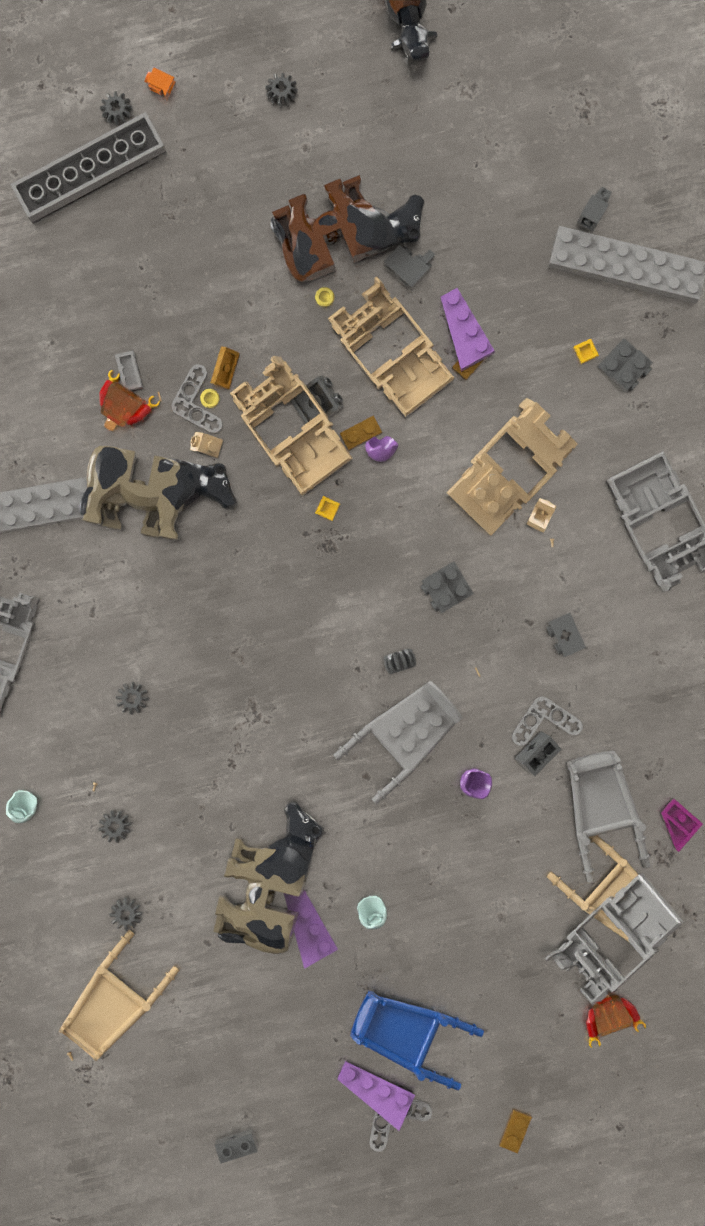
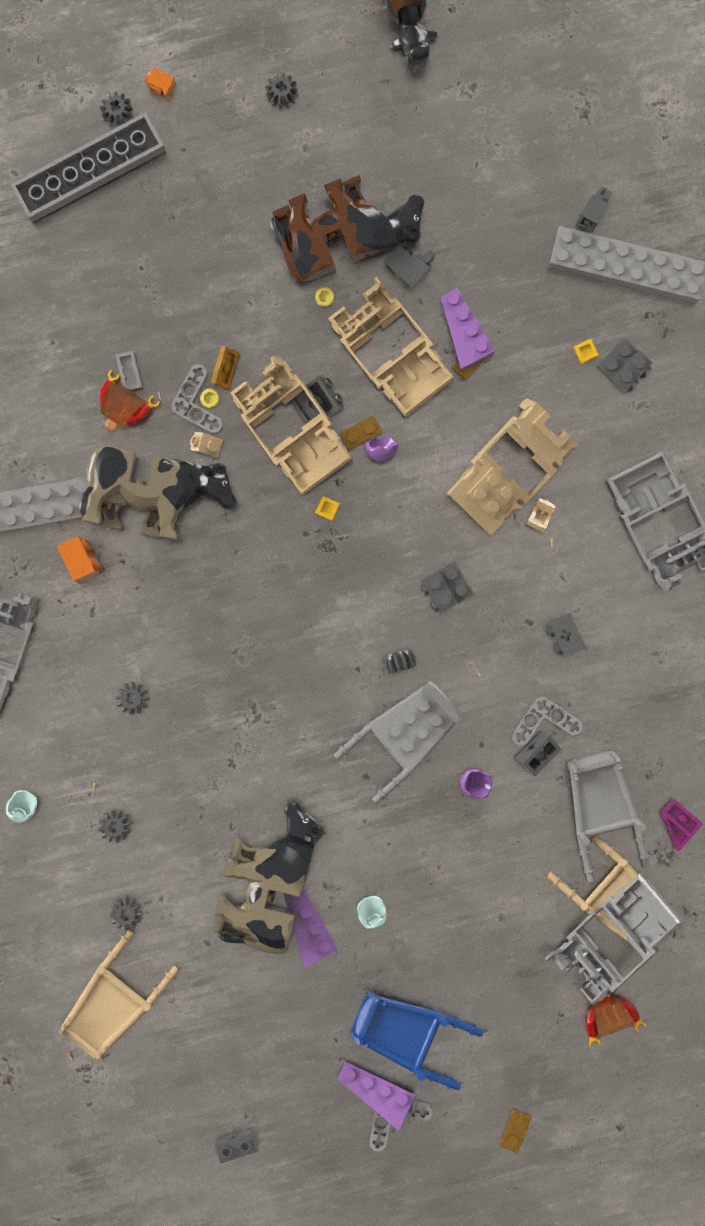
(79, 559): none -> orange brick

